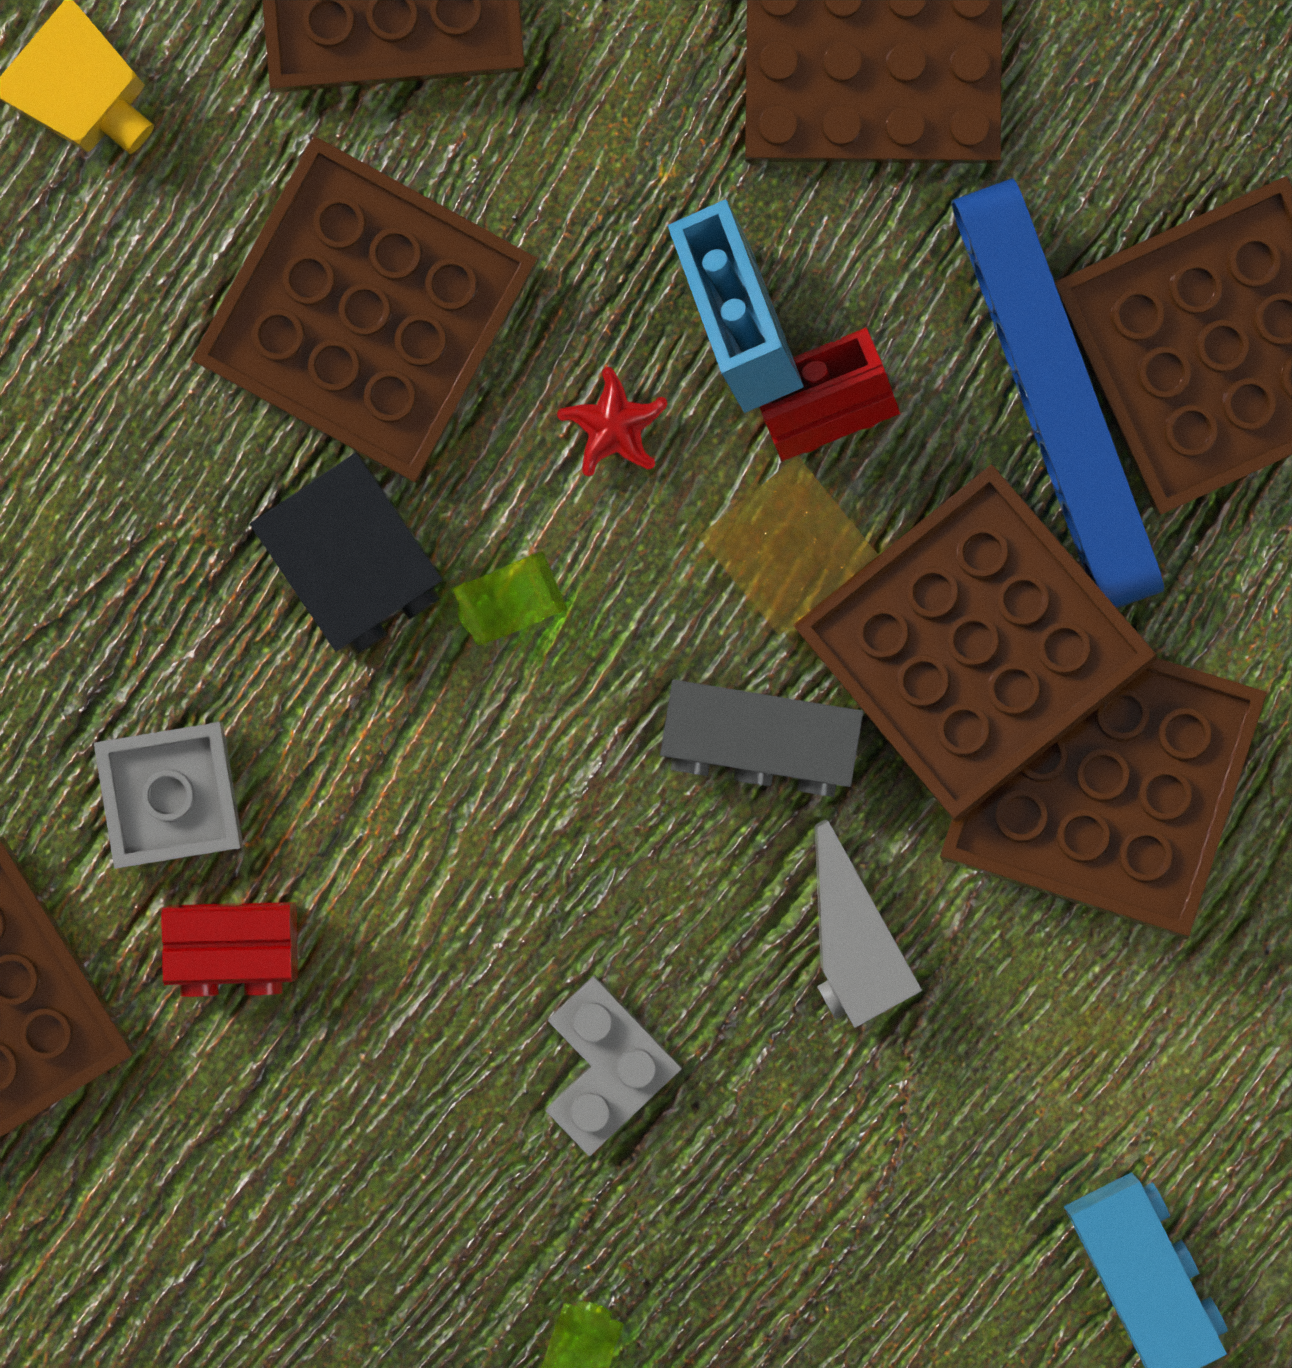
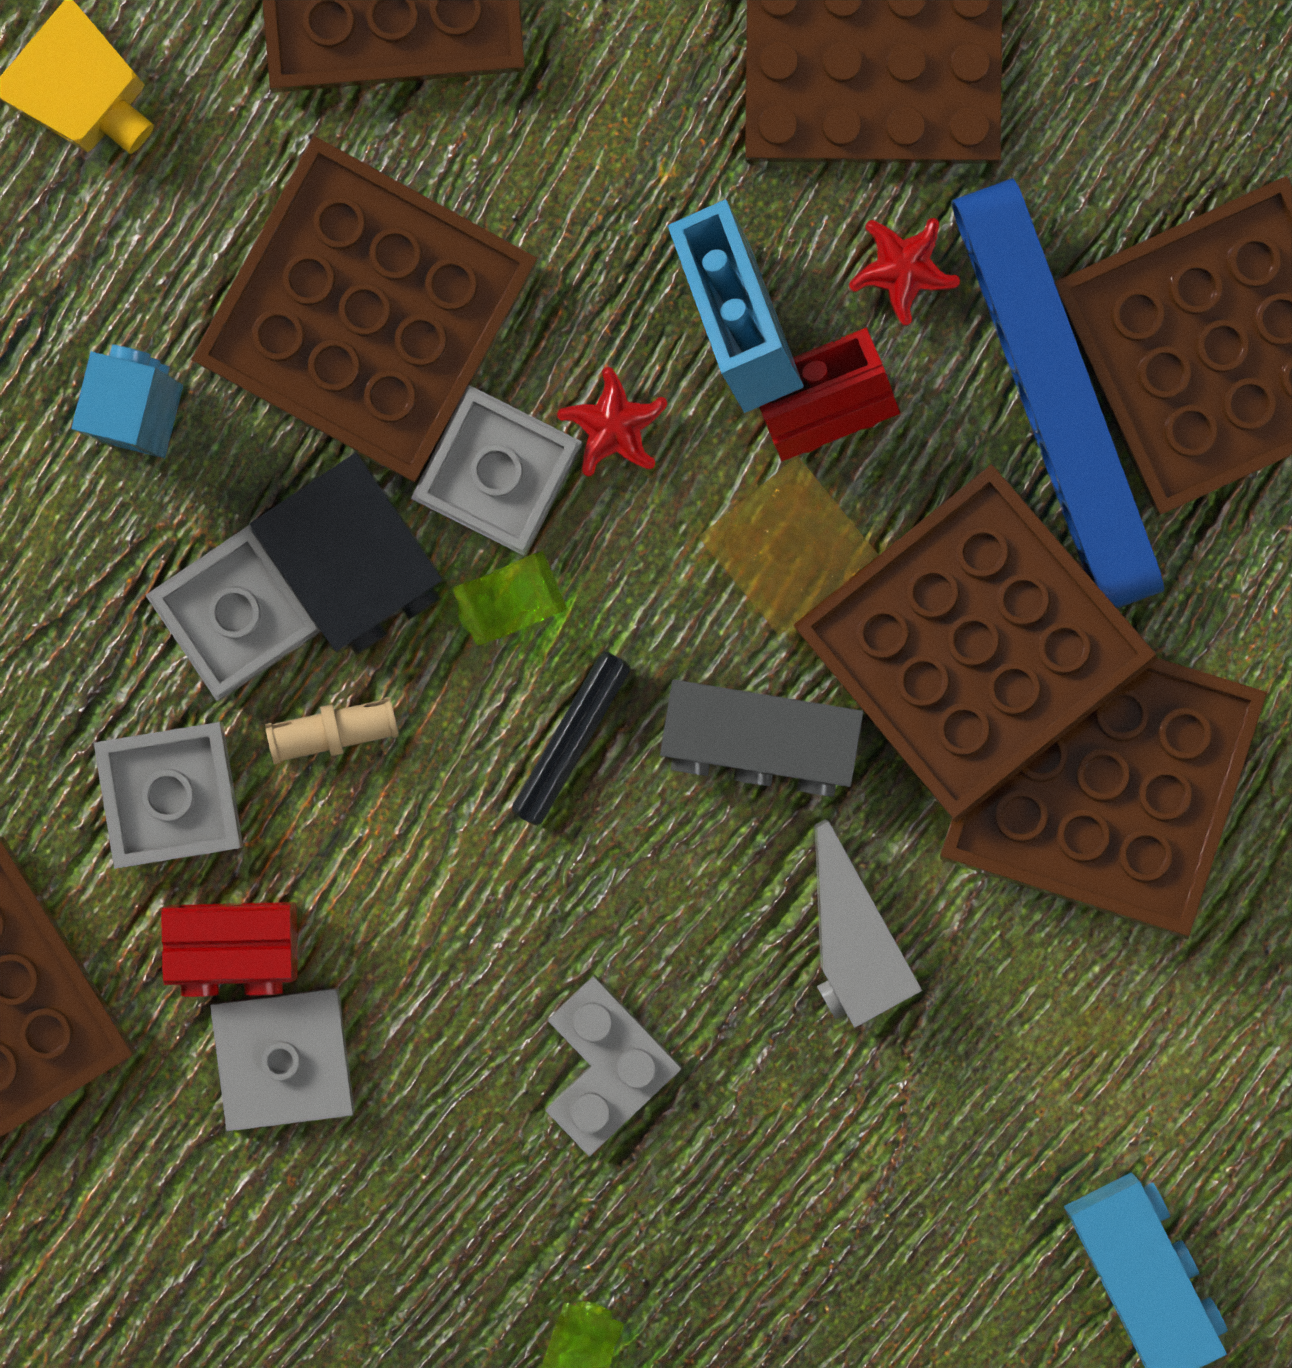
(128, 401): none -> dark azure brick
(233, 613): none -> light grey plate
(282, 1059): none -> light grey plate
(331, 730): none -> tan pin
(497, 470): none -> light grey plate
(570, 738): none -> black axle
(903, 267): none -> red animal

